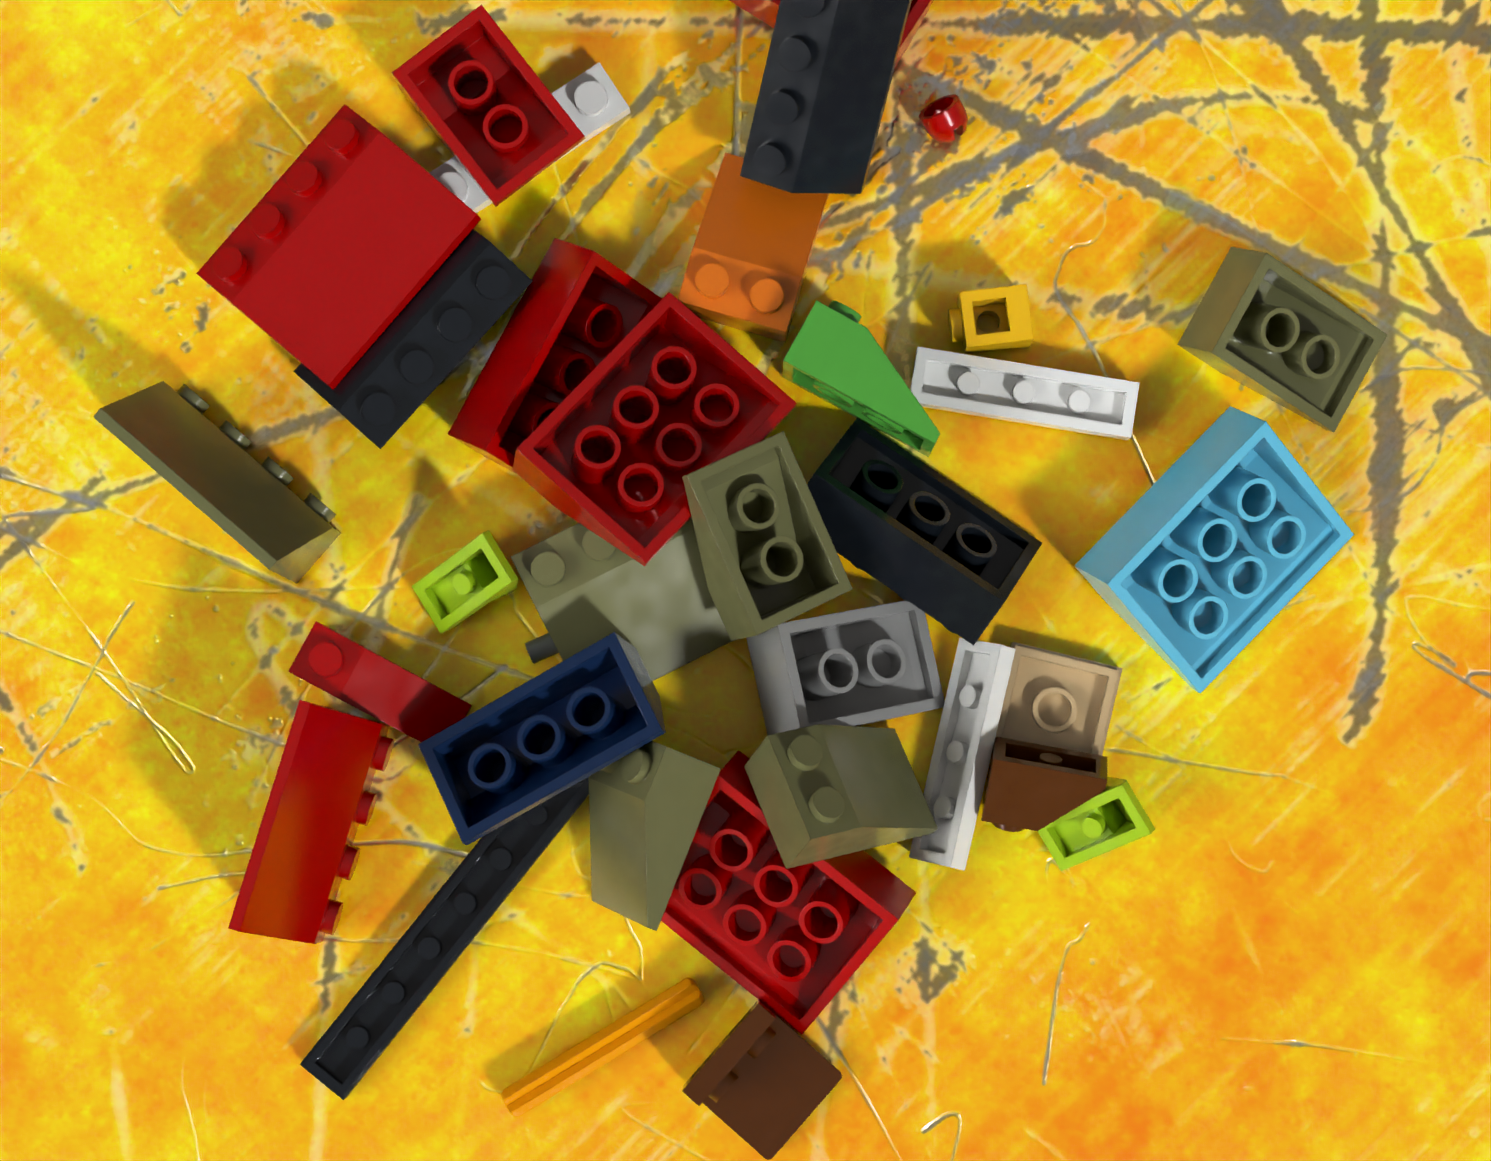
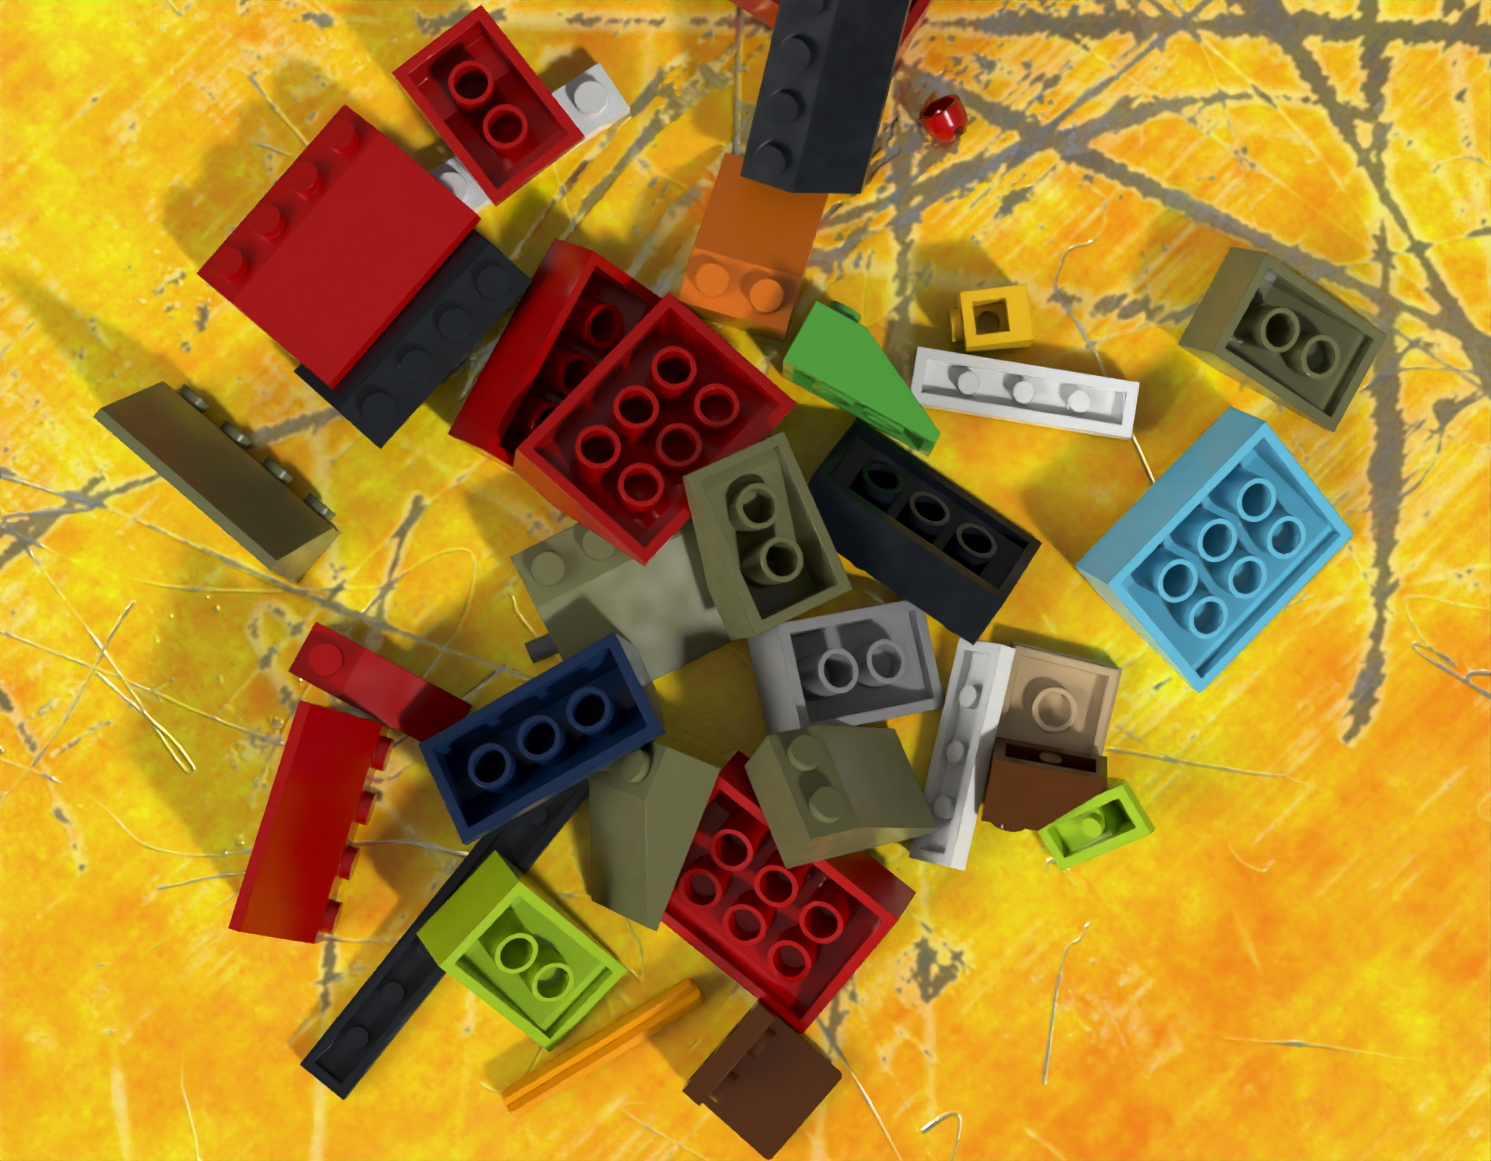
(466, 582): lime slope -> none
(520, 952): none -> lime slope

